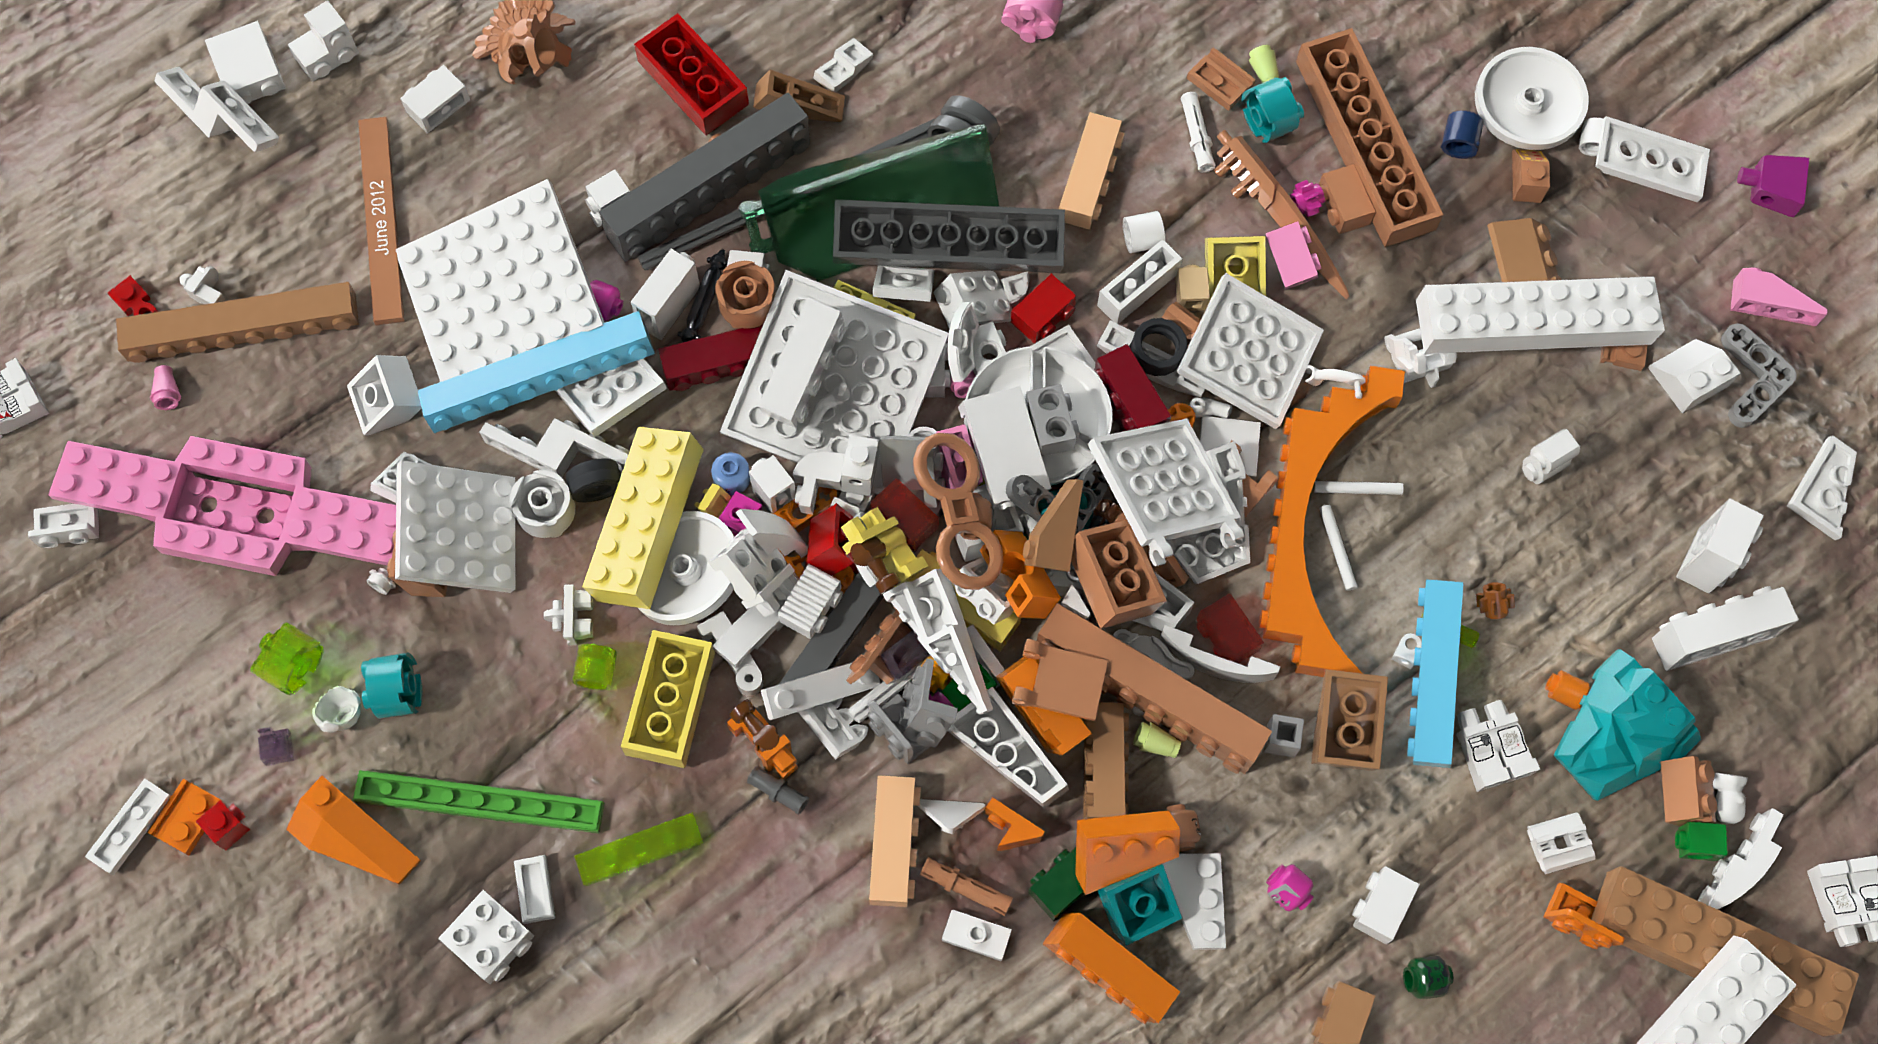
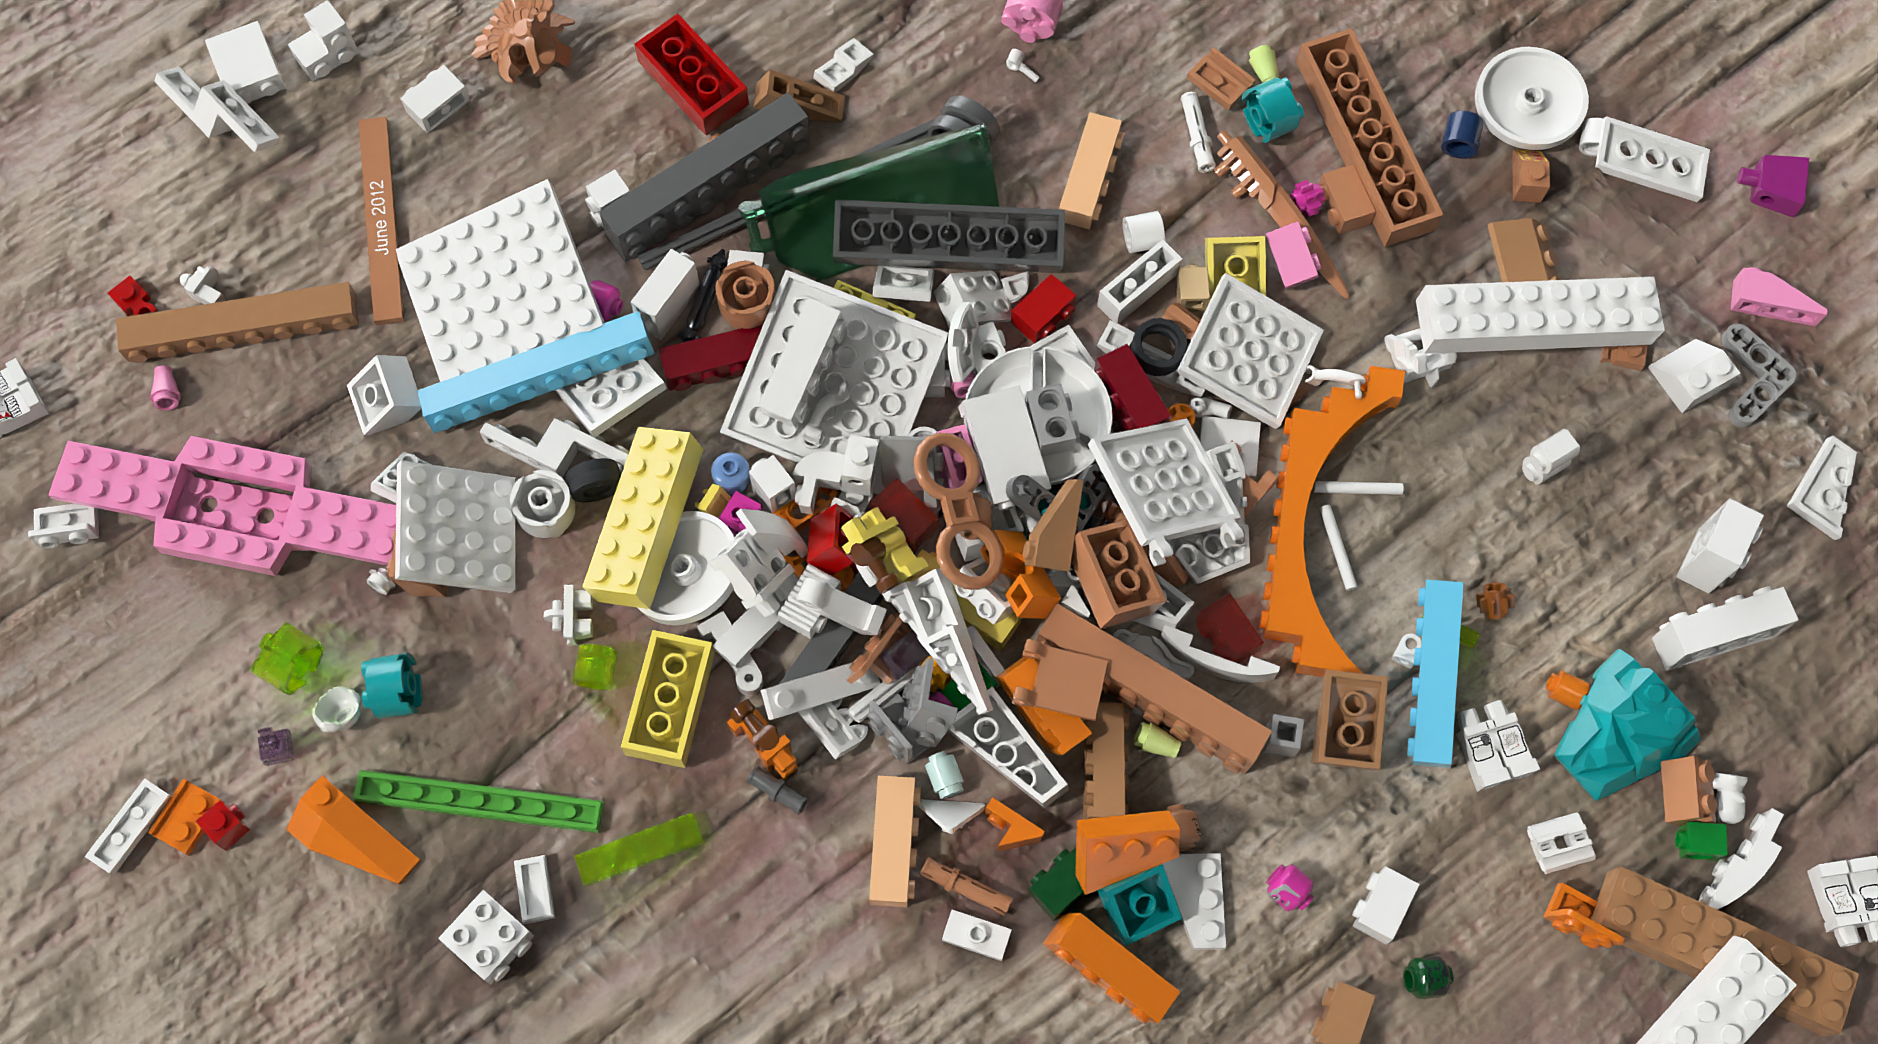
(841, 607): none -> white leg
(944, 775): none -> light aqua brick
(1015, 63): none -> white hand

